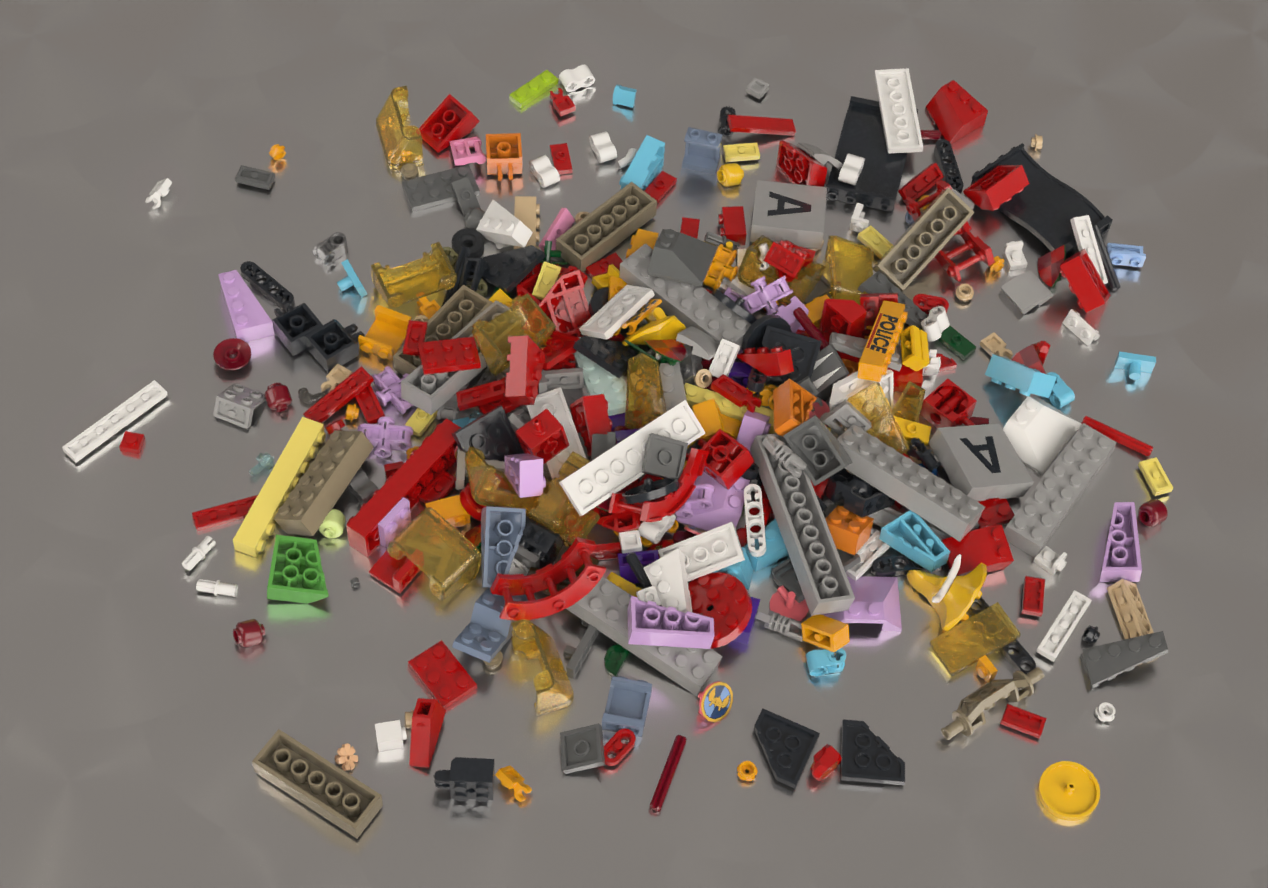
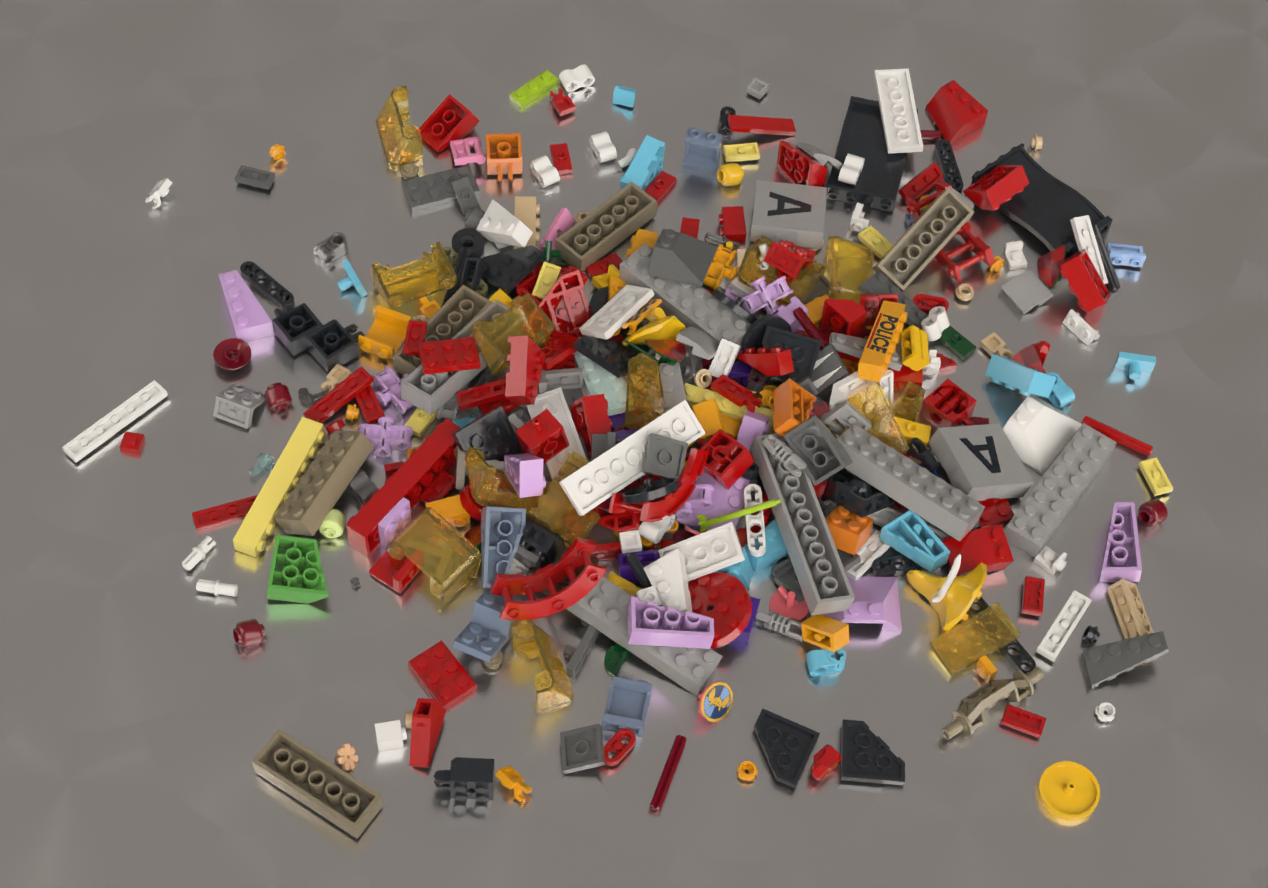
(706, 523): none -> lime piece

